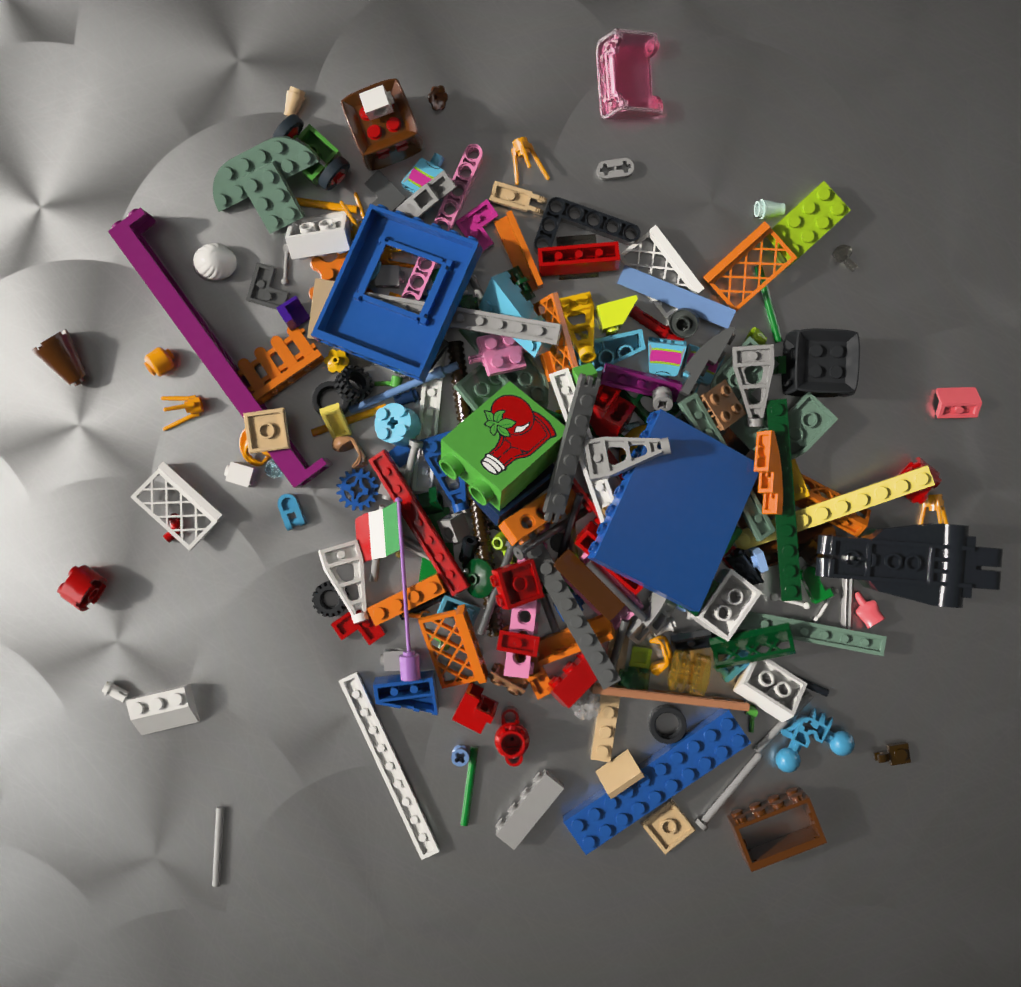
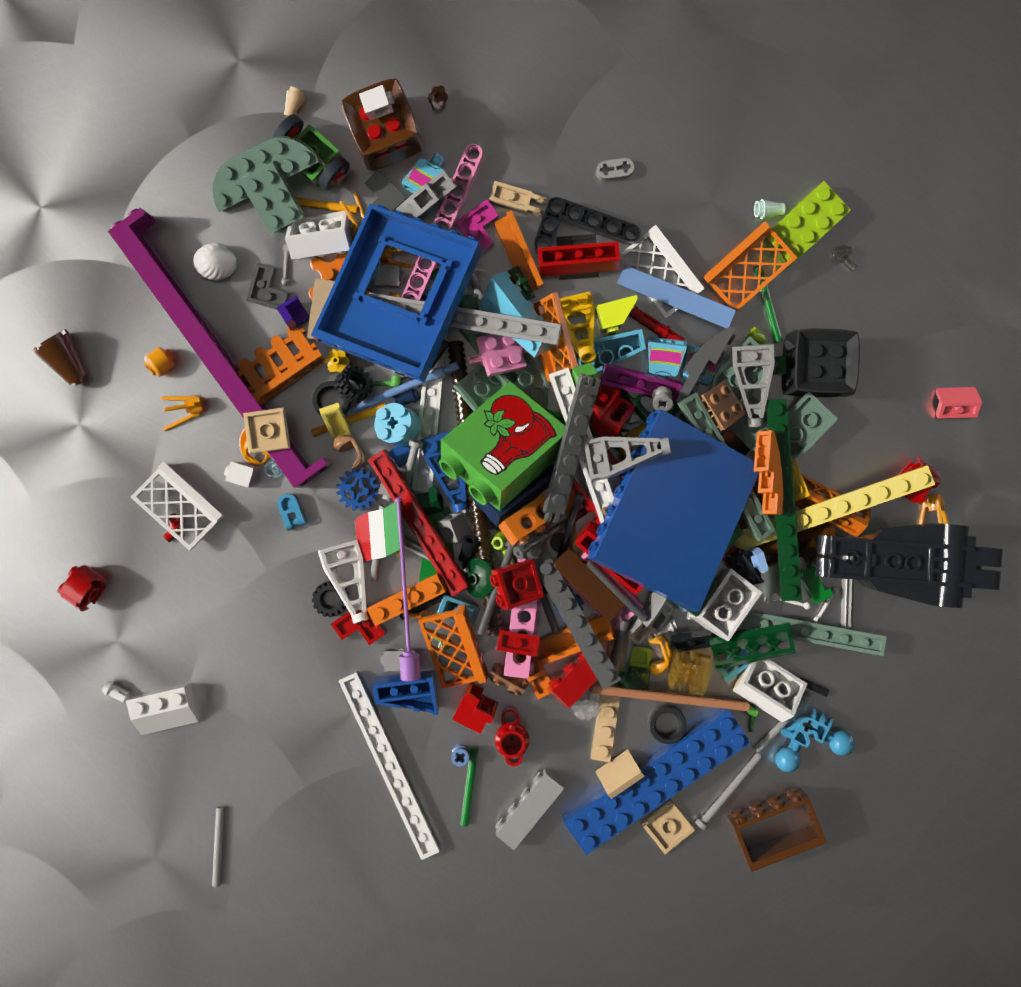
(522, 149): light orange plant -> none
(626, 74): clear pink windscreen -> none
(684, 322): pearl dark grey plate -> none
(868, 611): coral piece -> none
(896, 754): dark brown plate -> none

